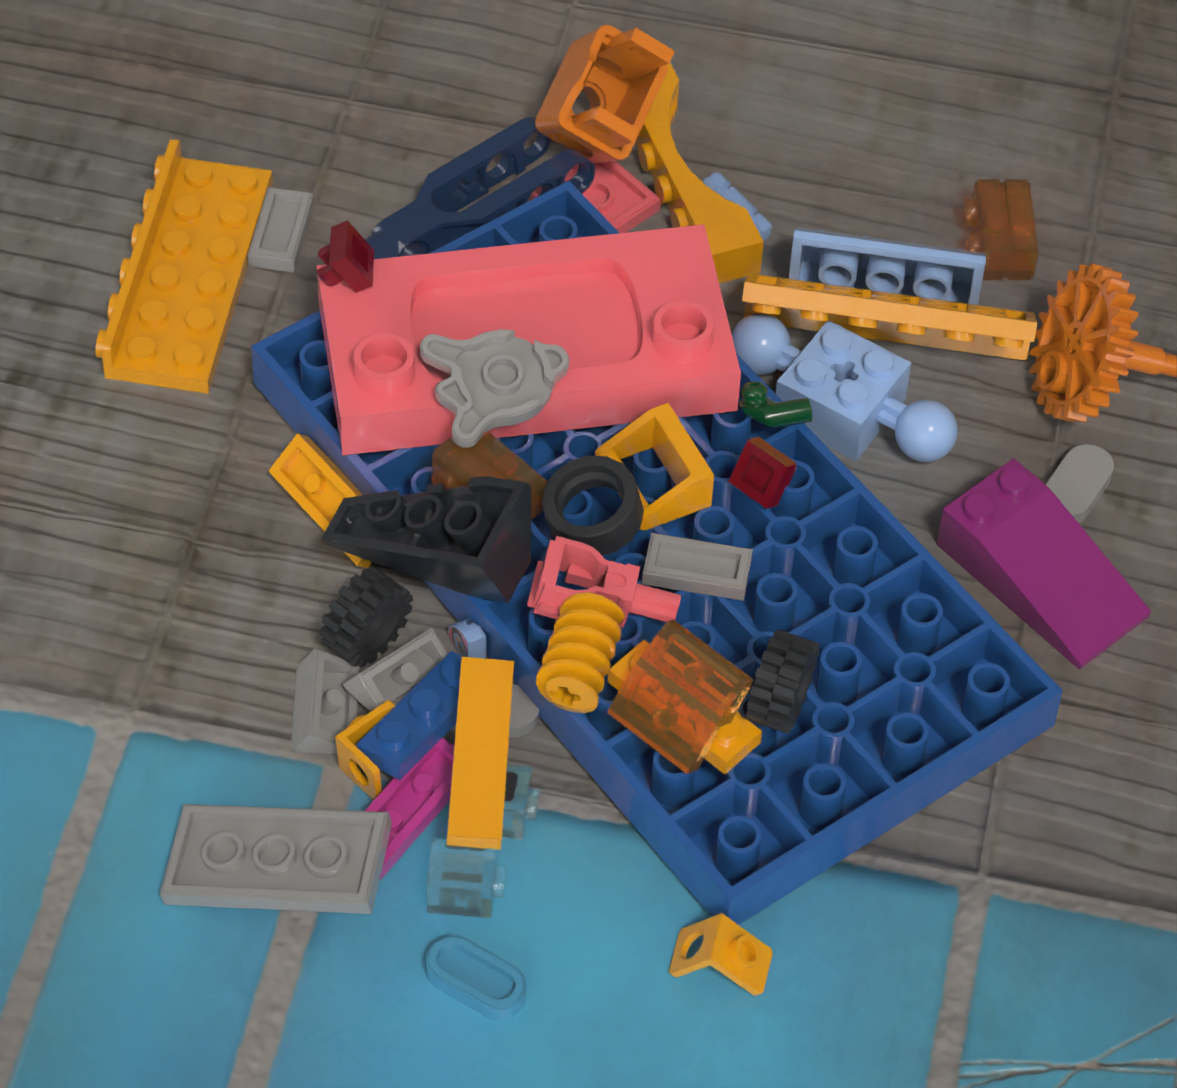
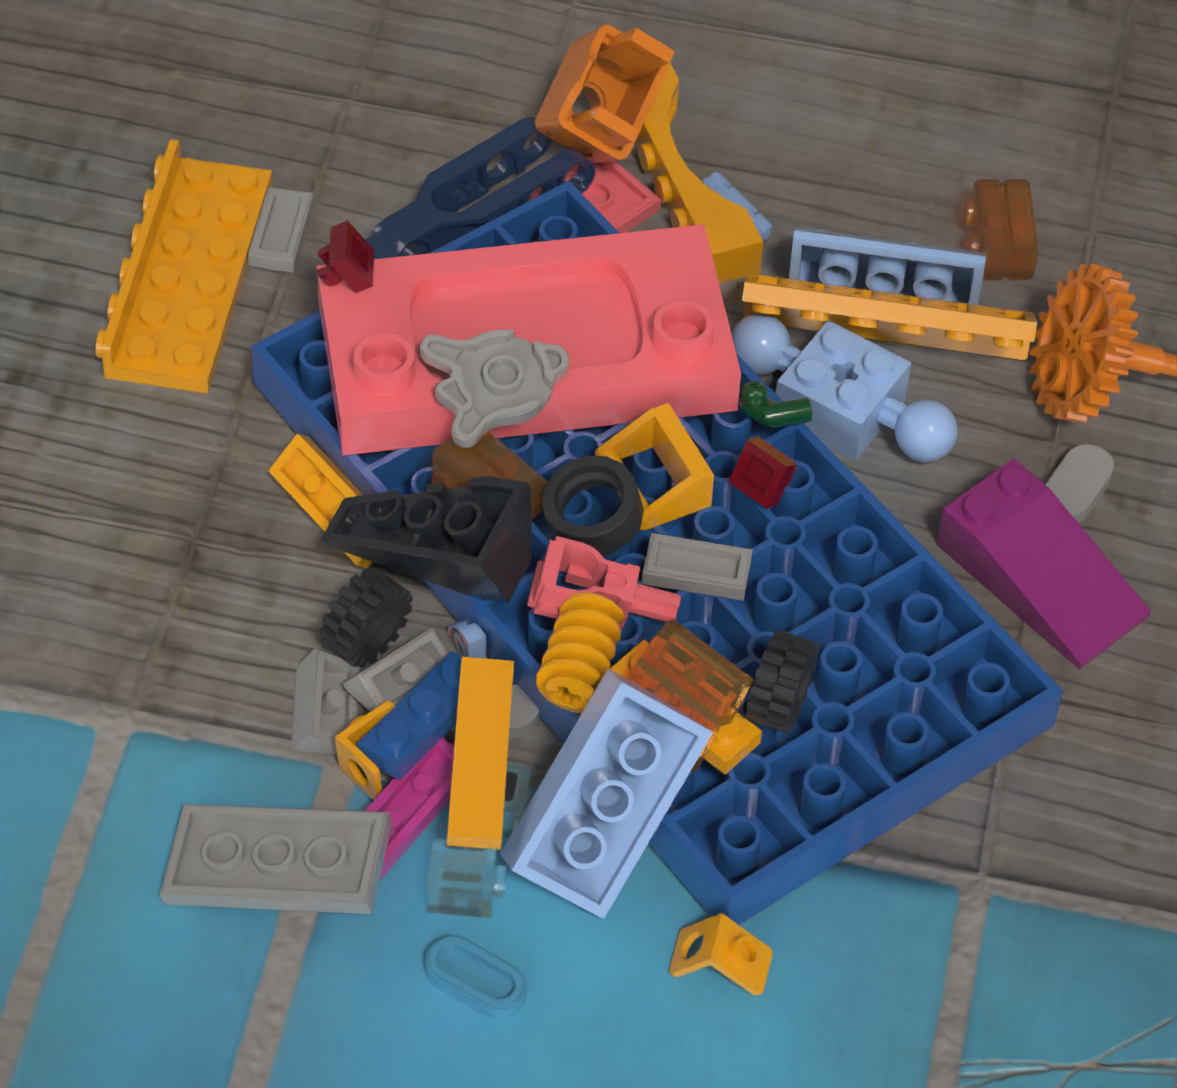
(605, 794): none -> light blue slope

